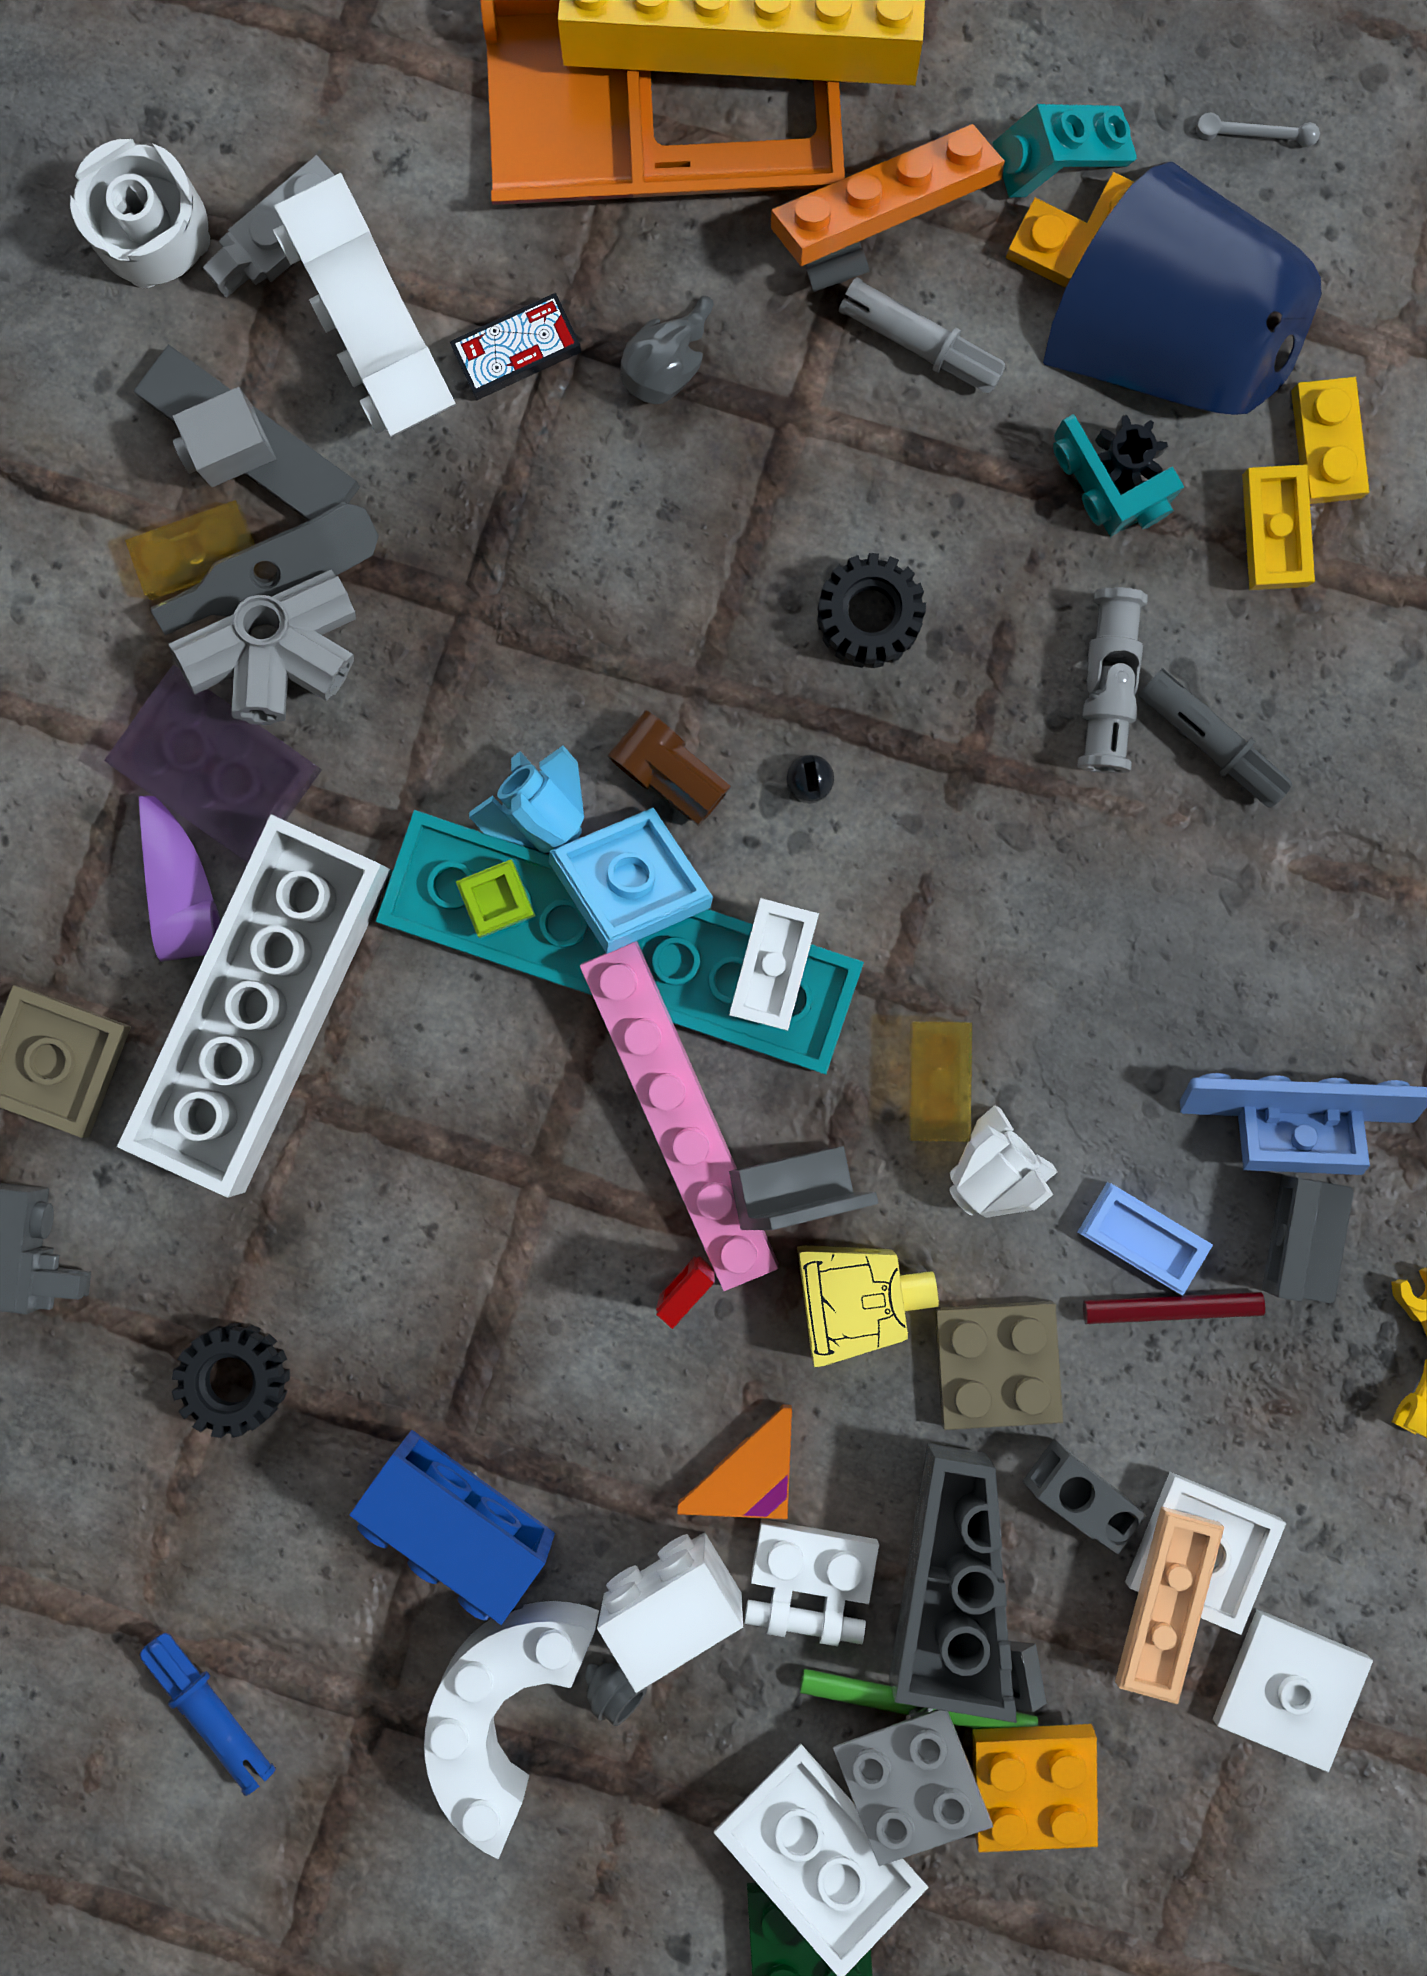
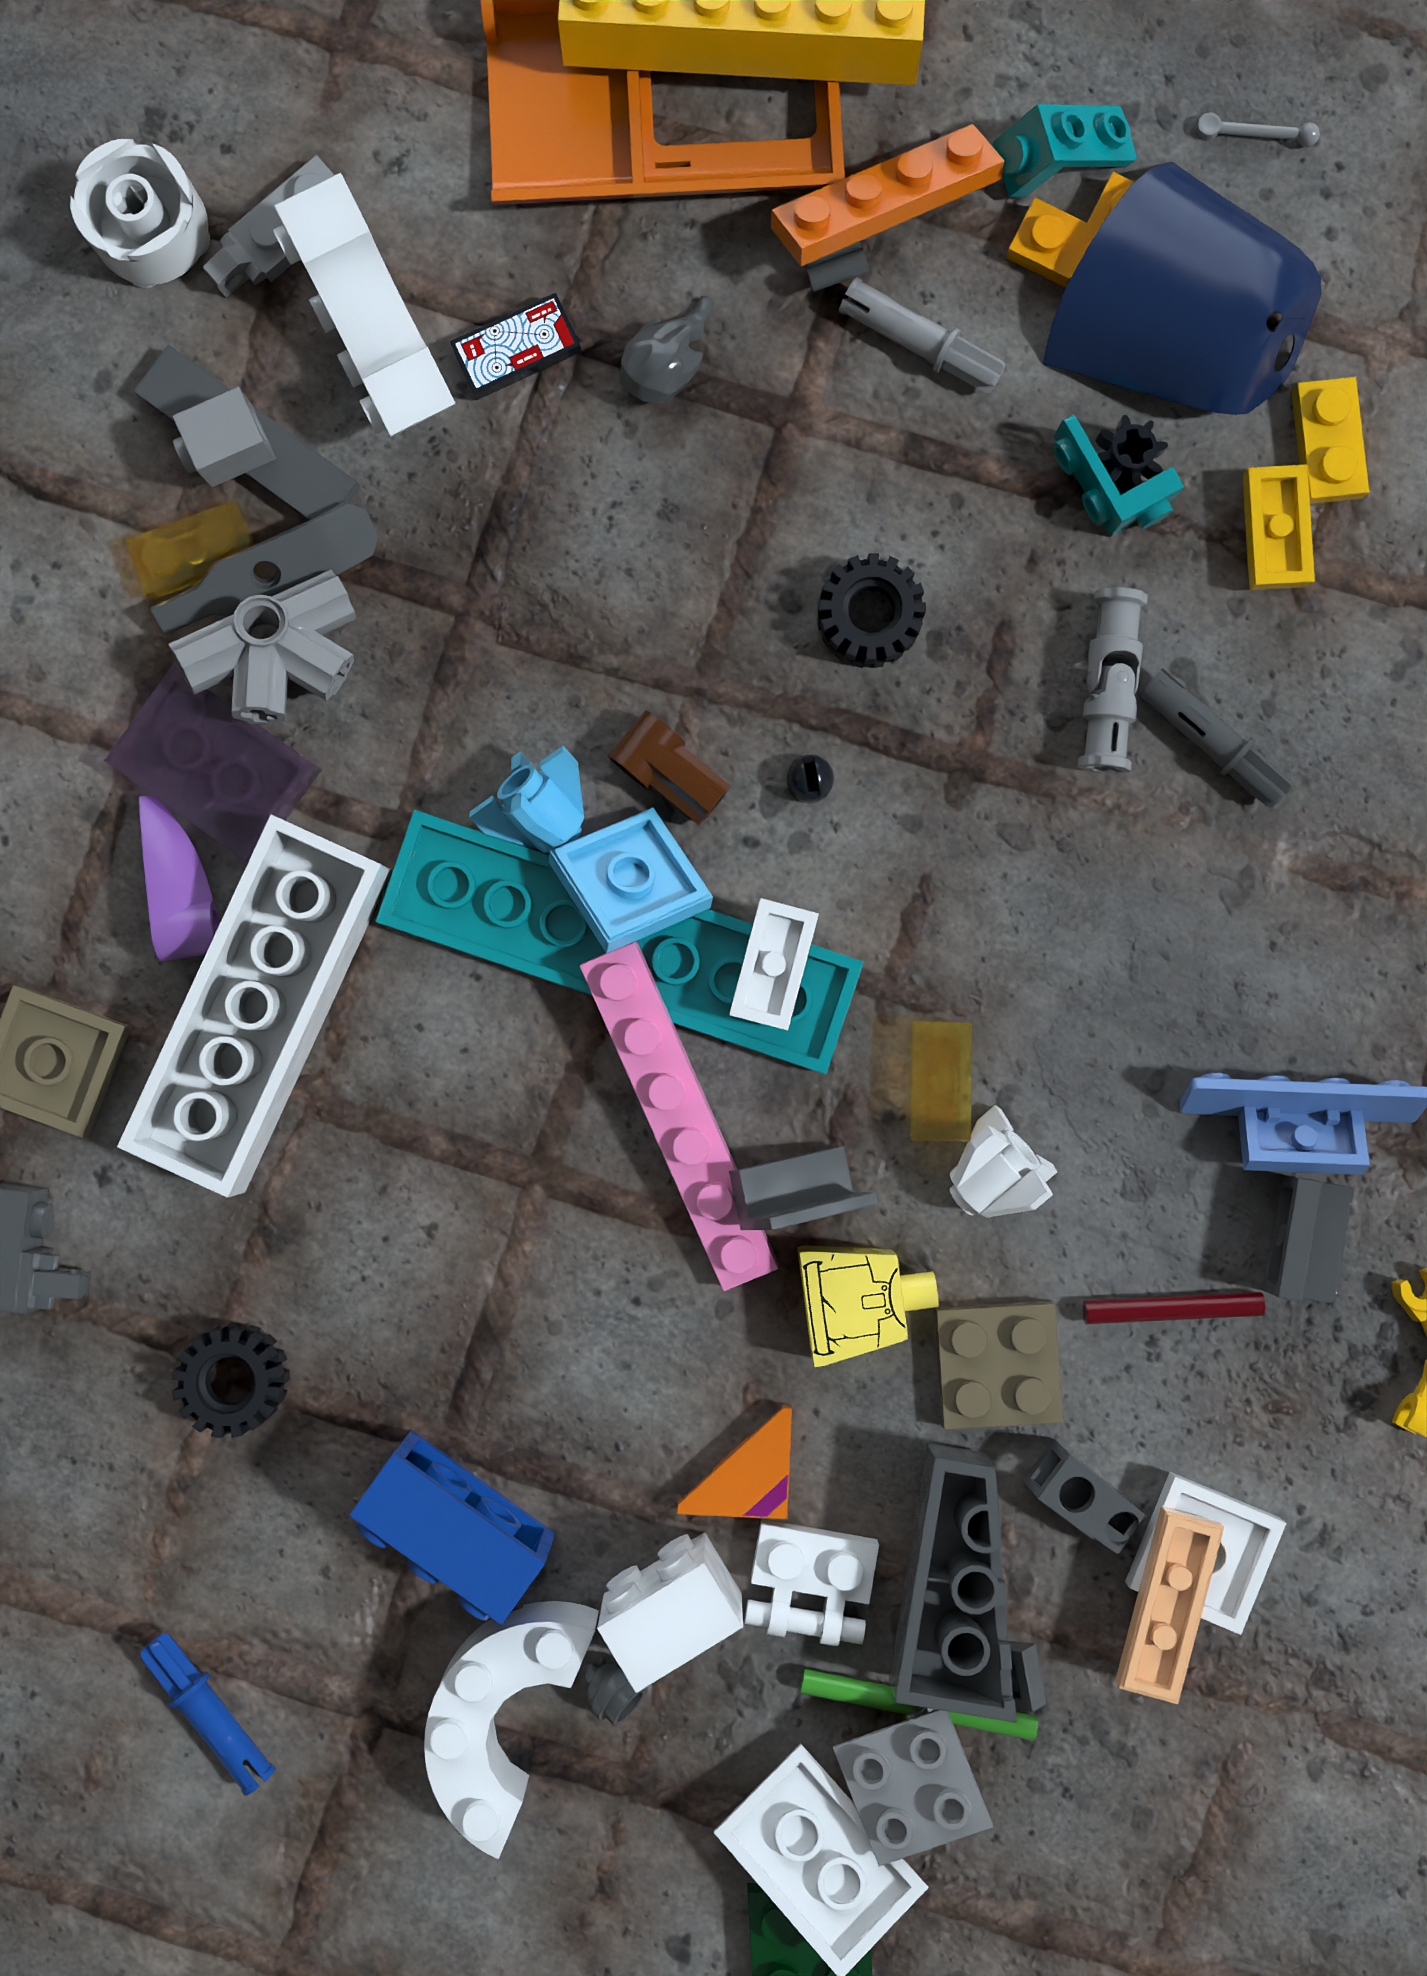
(495, 898): lime tile -> none
(685, 1291): red tile -> none
(1037, 1787): light orange plate -> none
(1145, 1238): light blue tile -> none
(1292, 1690): white plate -> none

